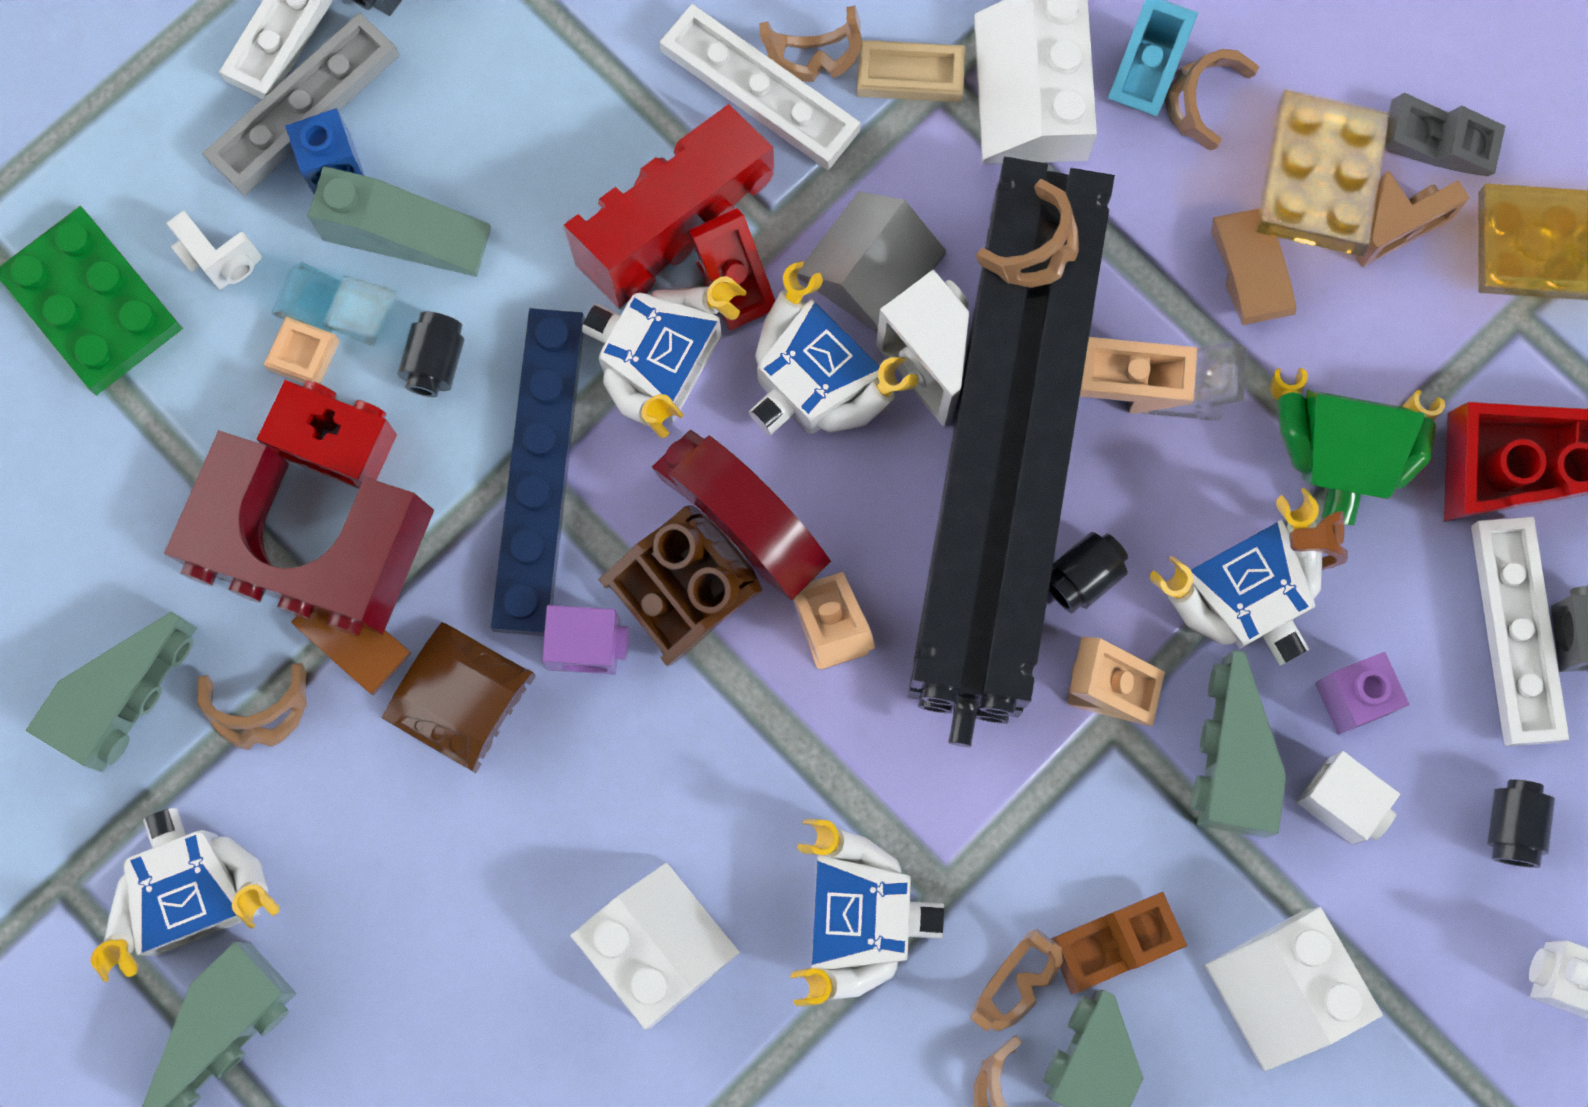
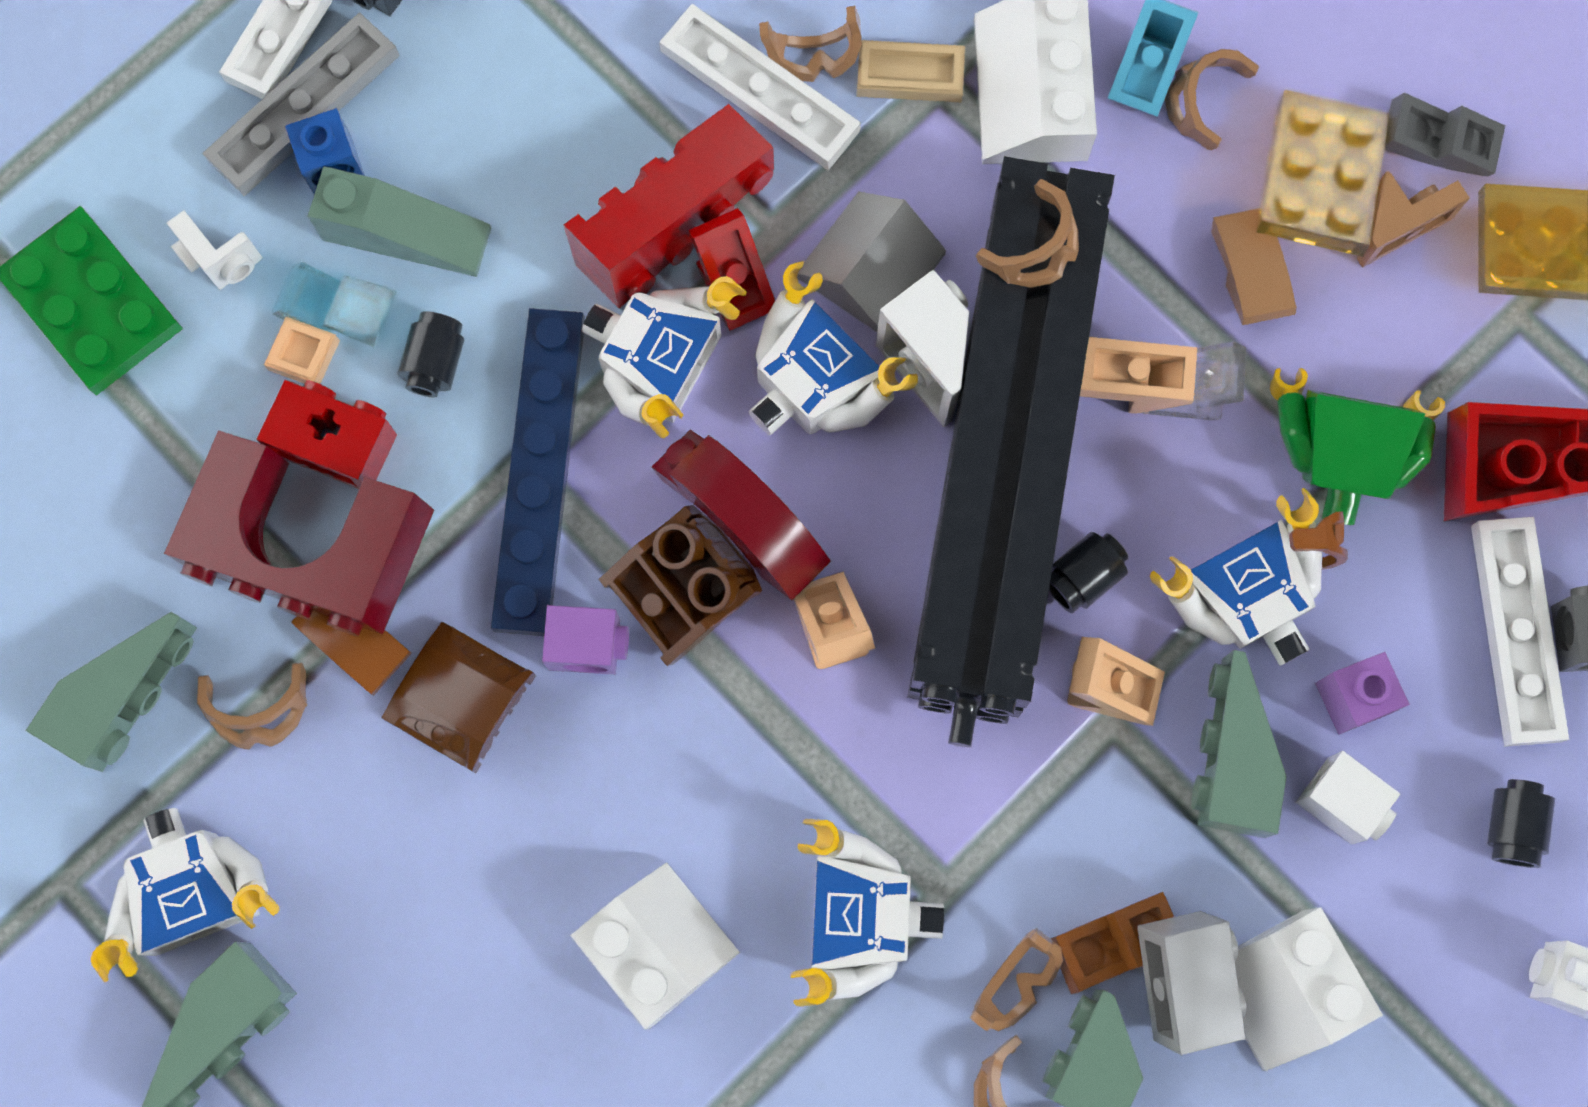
(1192, 982): none -> light grey brick

